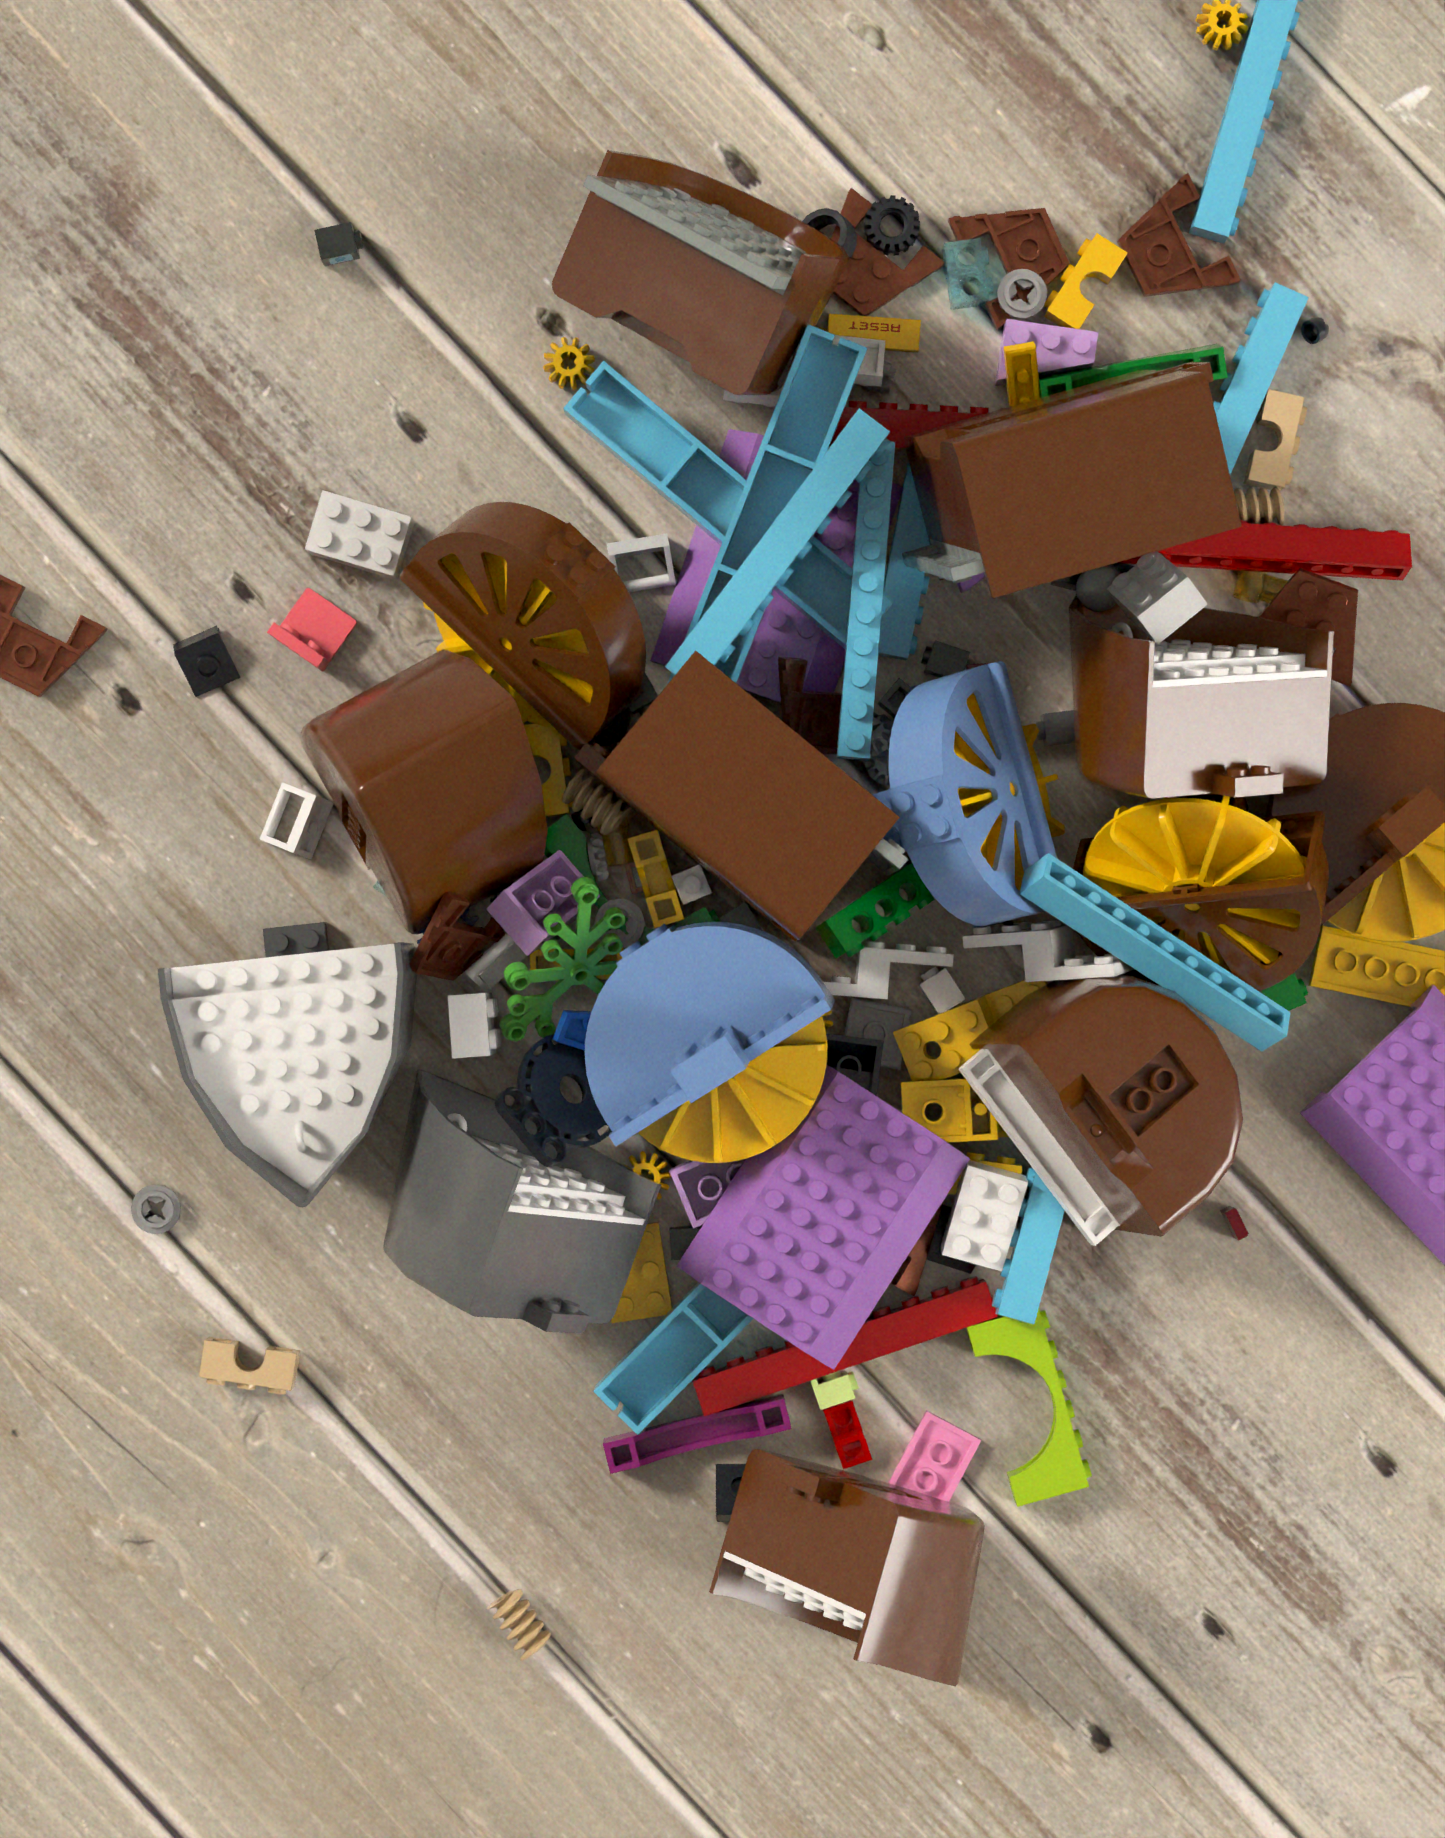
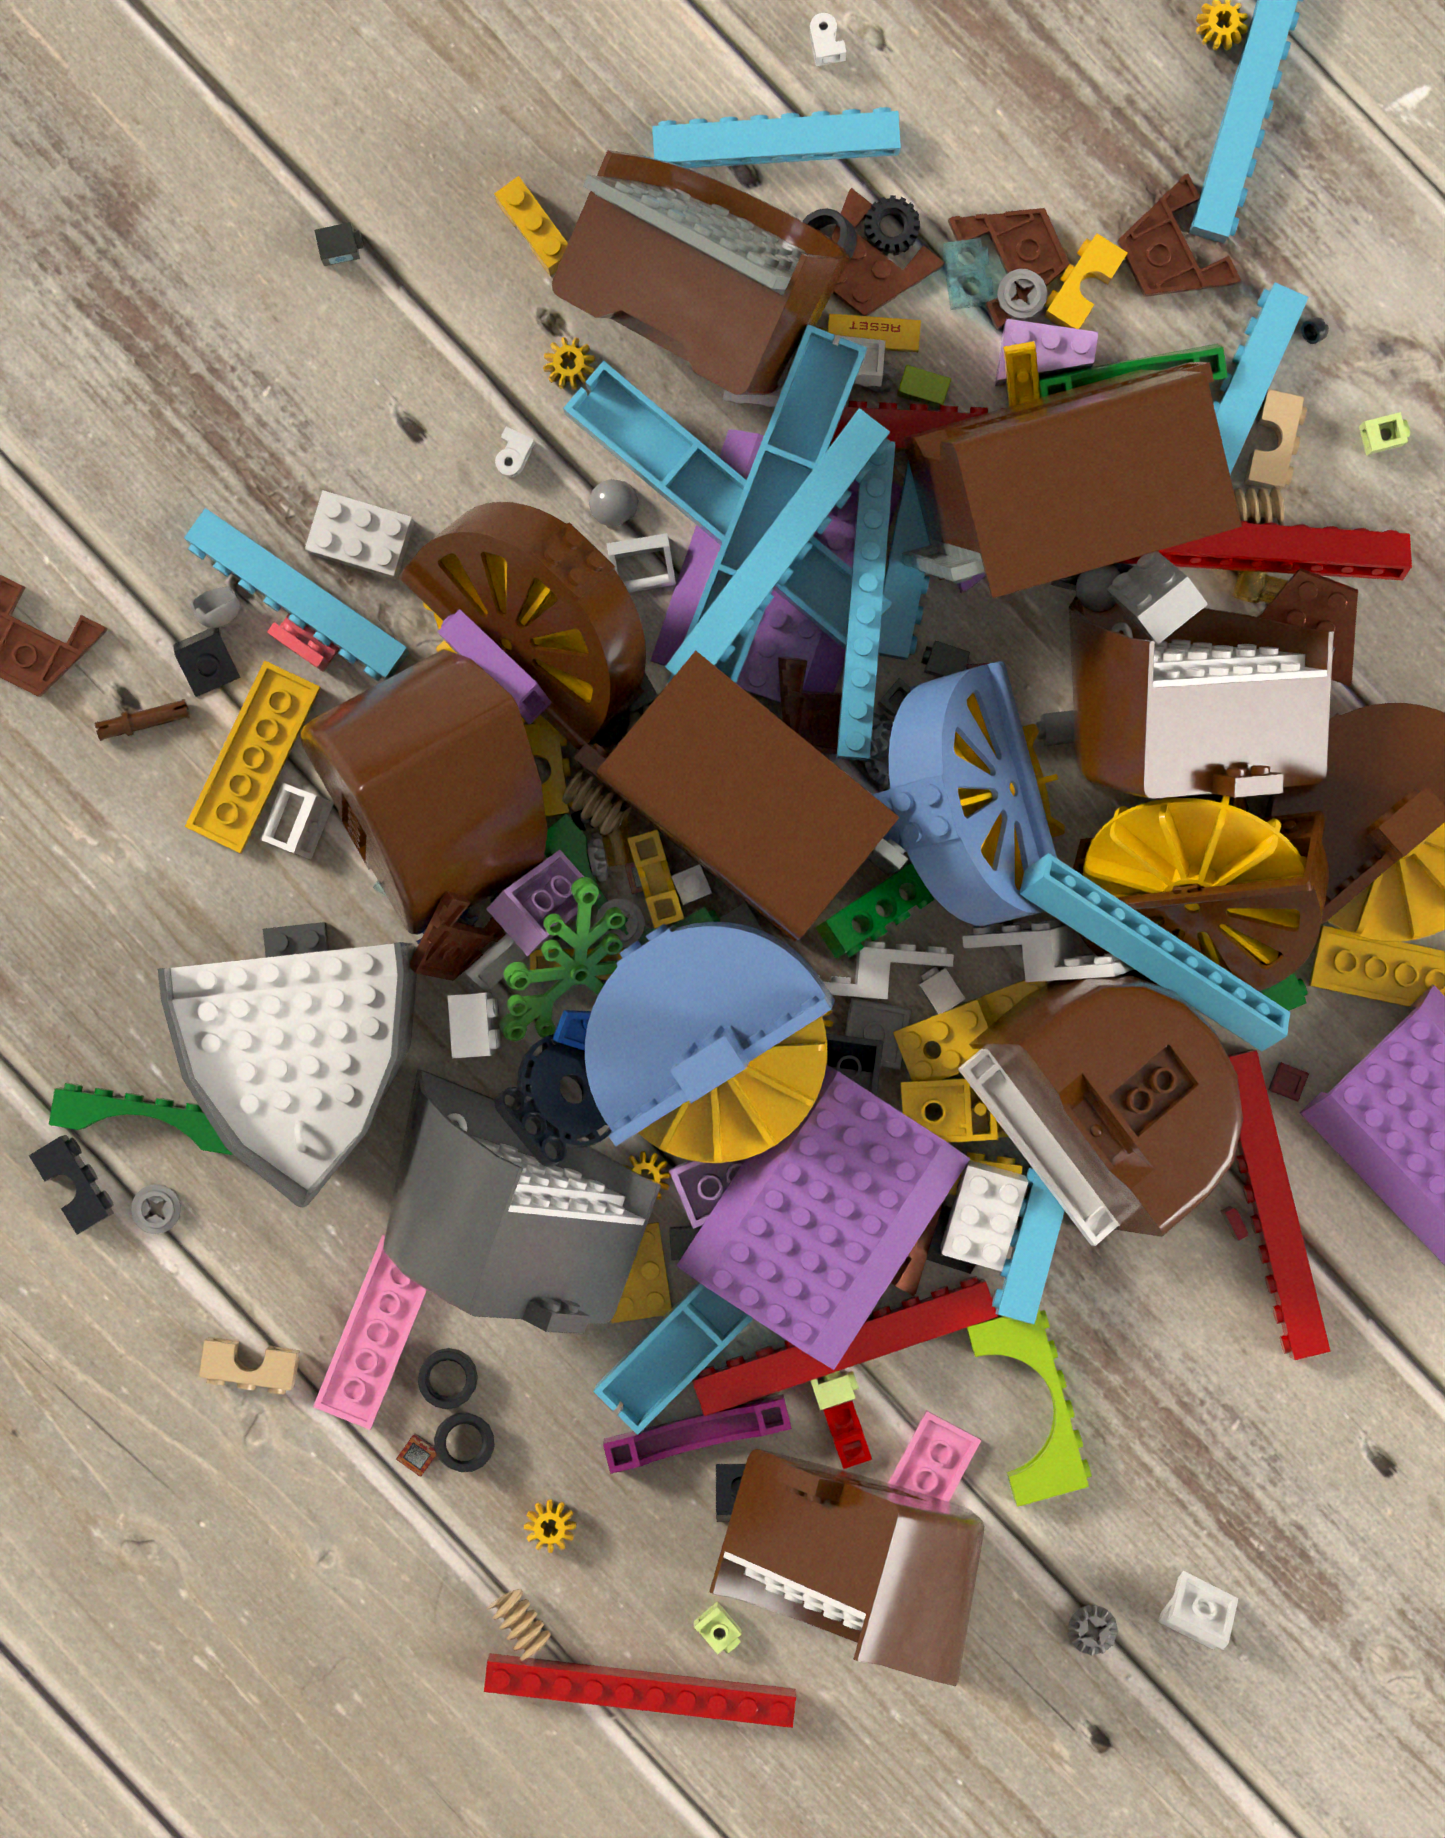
(81, 1109): none -> green arch
(89, 1203): none -> black arch
(141, 720): none -> reddish brown pin
(216, 607): none -> light grey hair
(252, 757): none -> yellow plate
(296, 595): none -> medium azure brick
(371, 1343): none -> bright pink plate
(417, 1455): none -> tile
(452, 1401): none -> black tyre
(473, 643): none -> medium lavender slope
(487, 1442): none -> black tyre
(513, 458): none -> white leg
(533, 223): none -> yellow arch
(552, 1537): none -> yellow gear
(613, 502): none -> light grey hair
(640, 1690): none -> red brick
(716, 1618): none -> yellowish green brick
(778, 139): none -> medium azure brick
(822, 37): none -> white leg
(923, 386): none -> lime piece
(1098, 1616): none -> light grey gear
(1200, 1611): none -> white bracket
(1276, 1217): none -> red brick
(1288, 1081): none -> dark red tile
(1396, 427): none -> yellowish green brick

